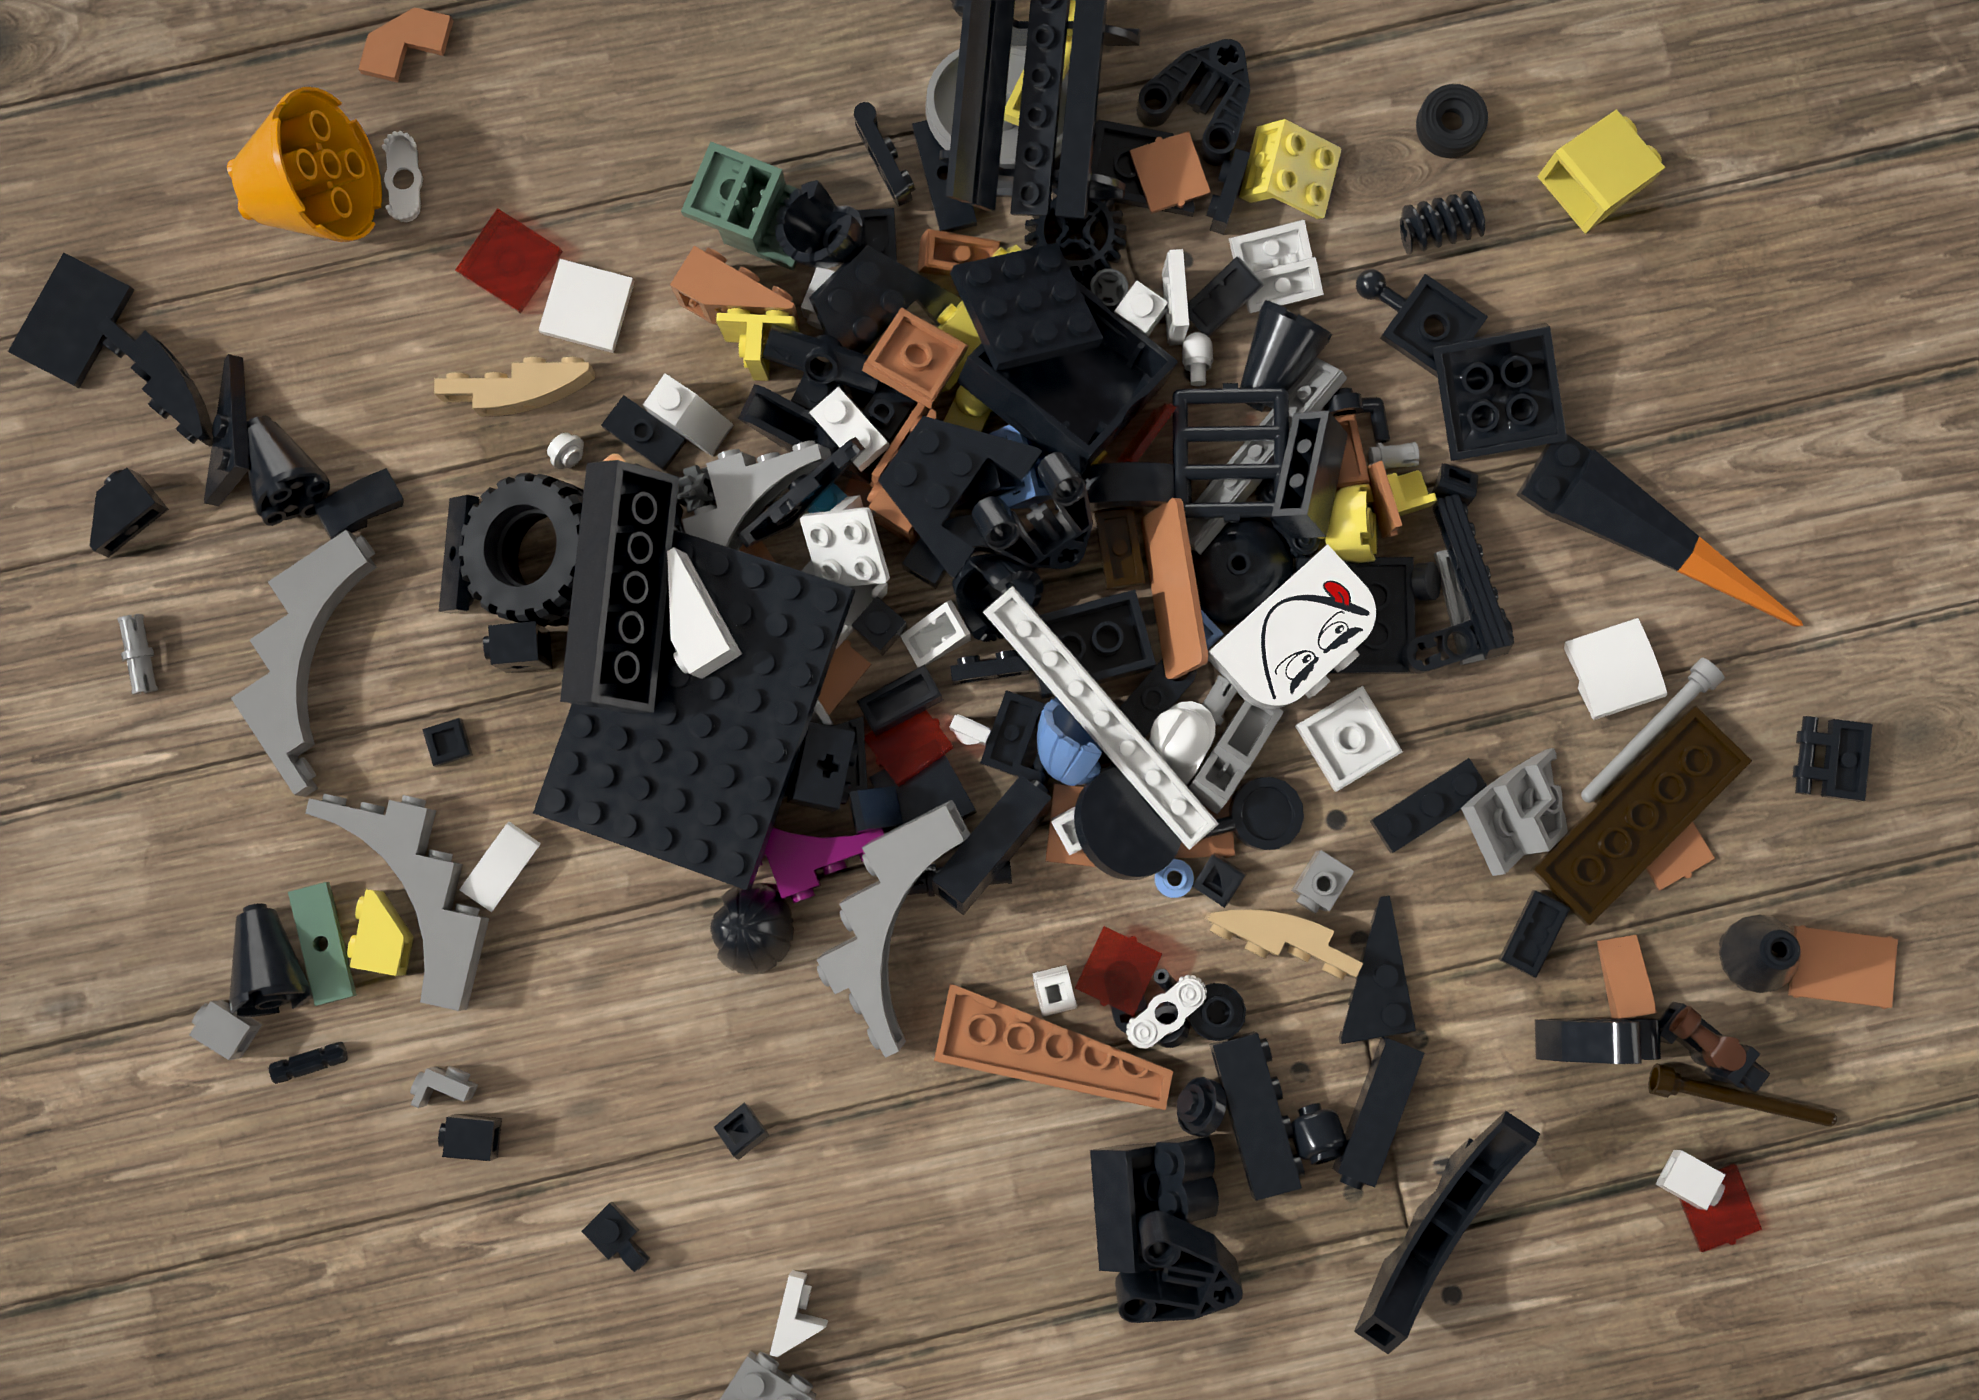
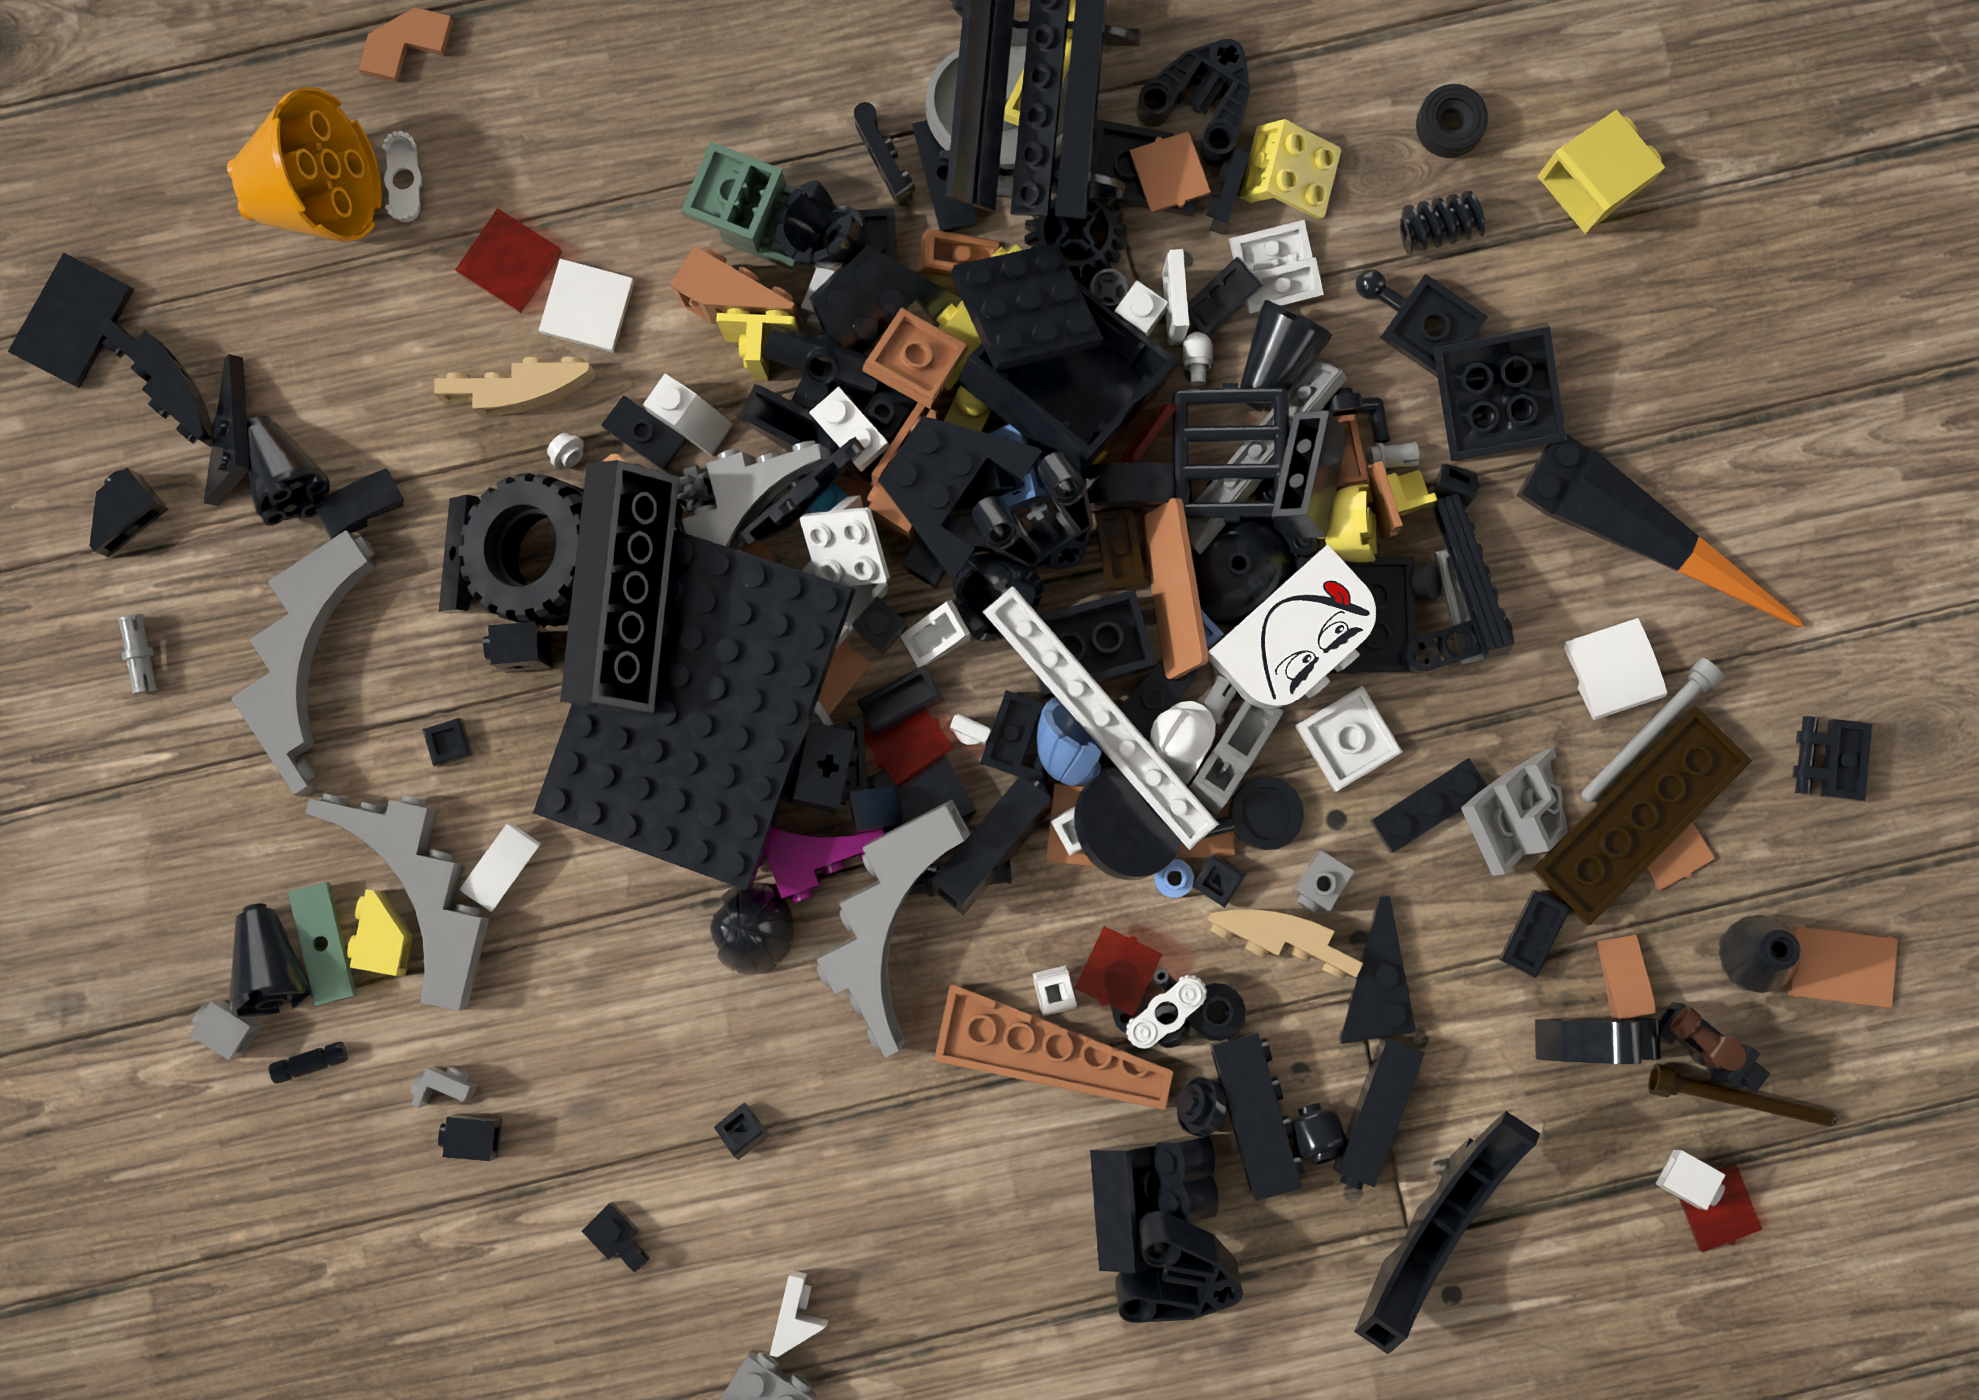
(695, 623): white slope -> none
(972, 669): black plate -> none

